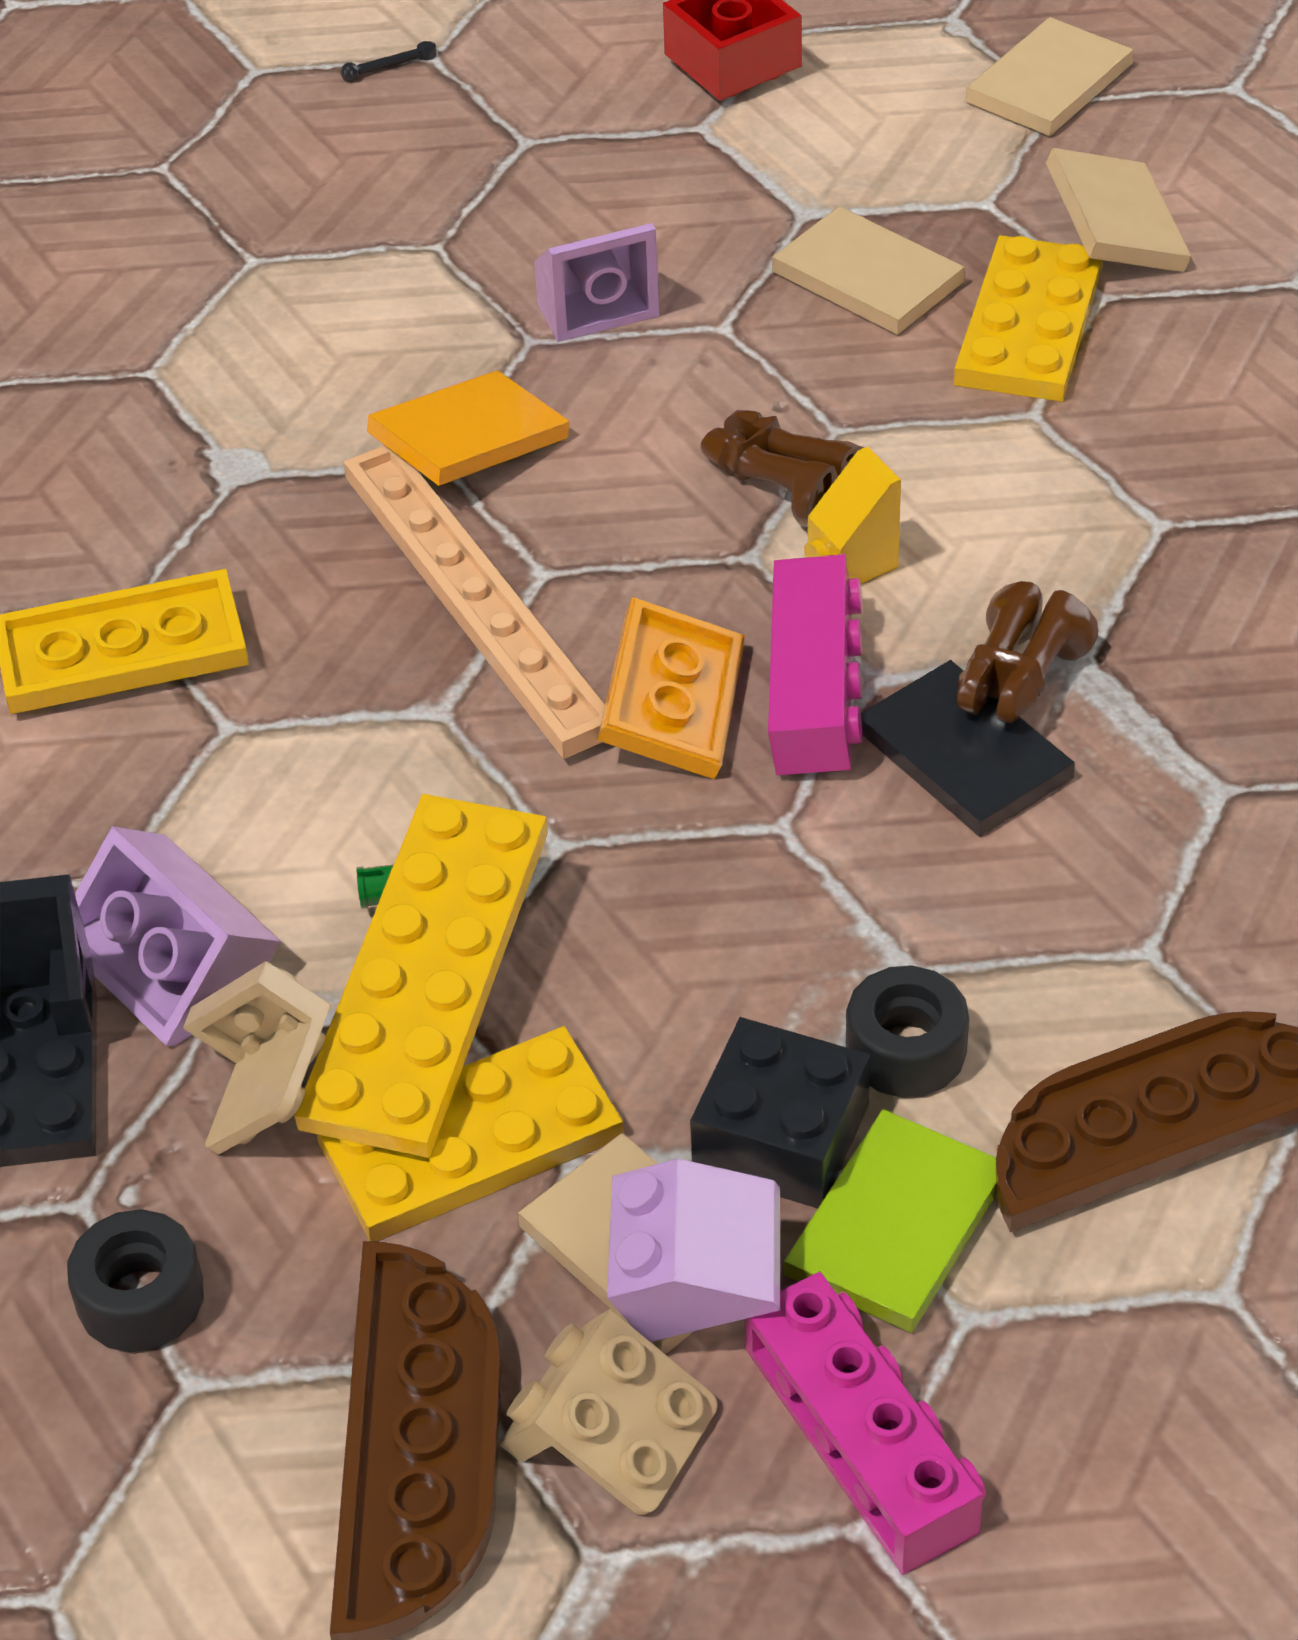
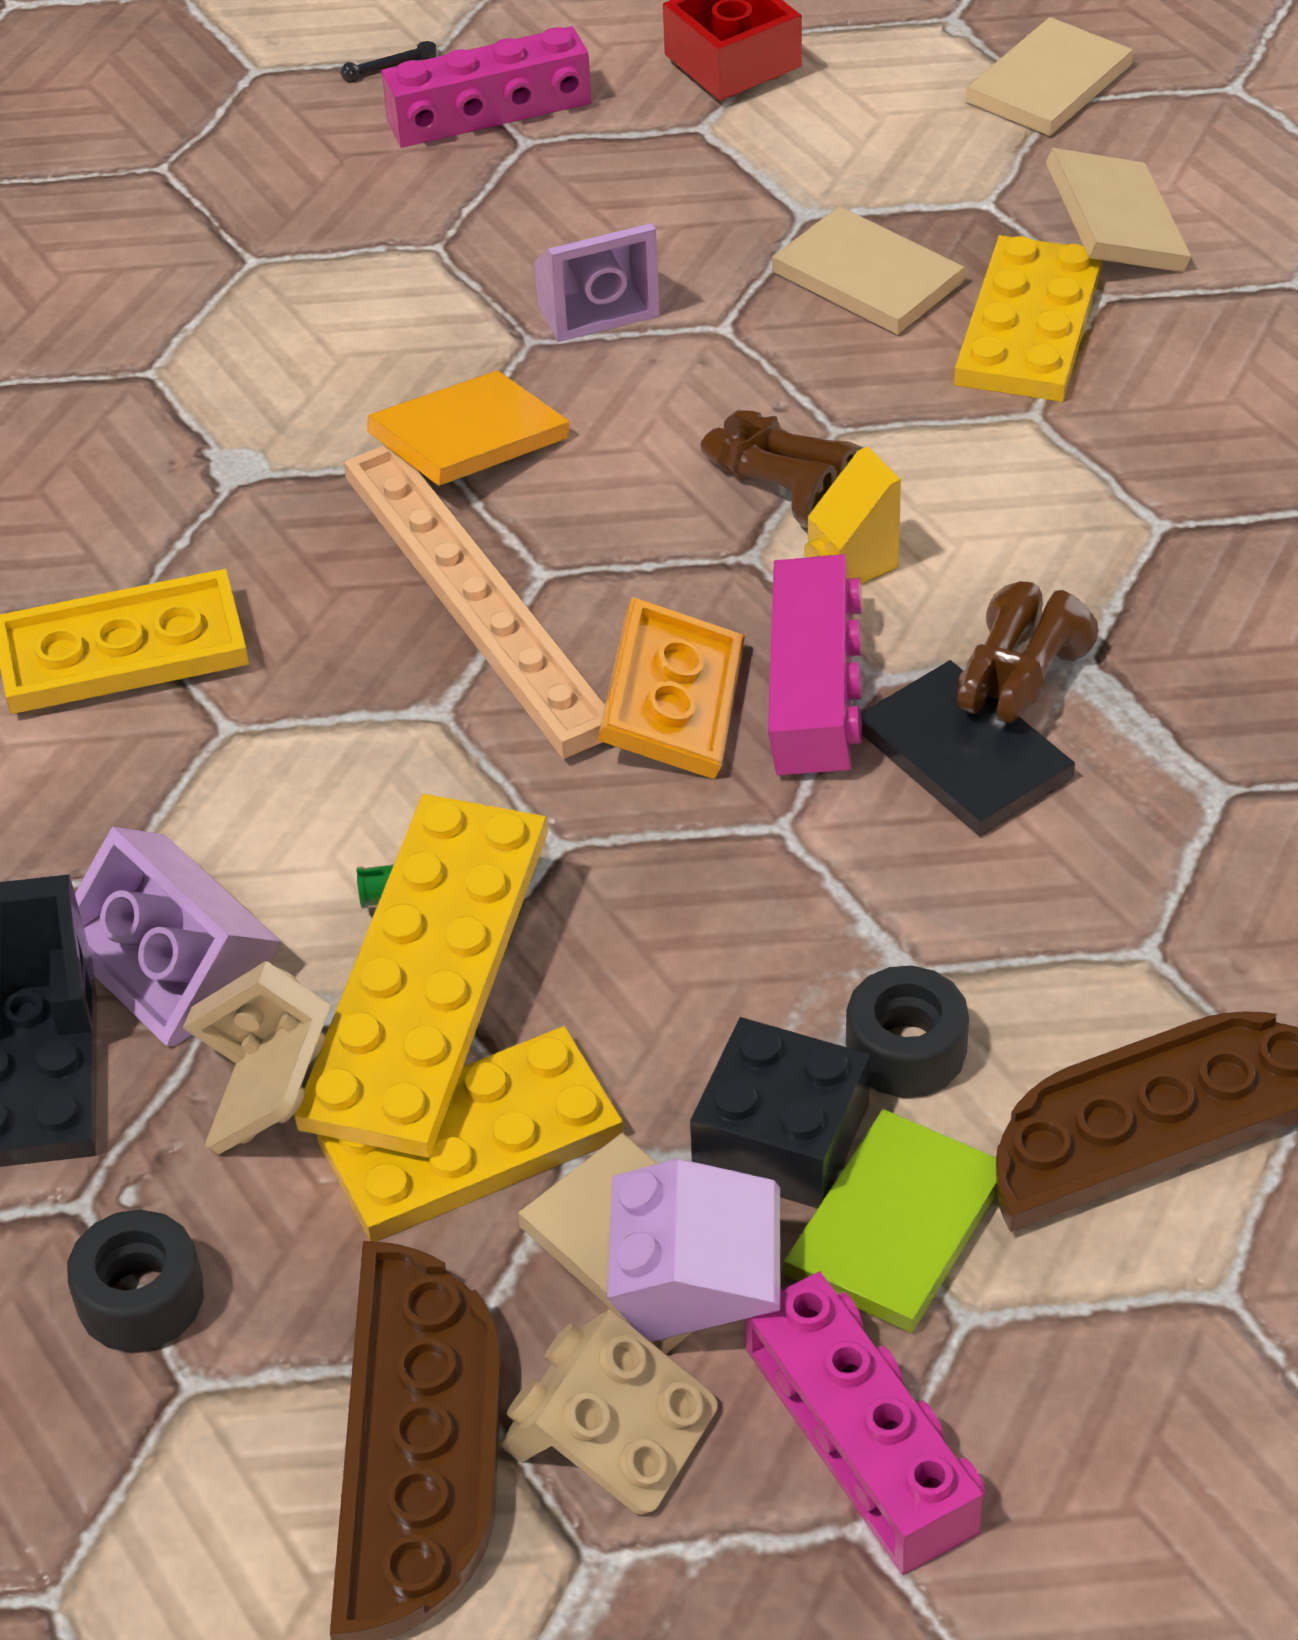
(486, 86): none -> dark pink brick

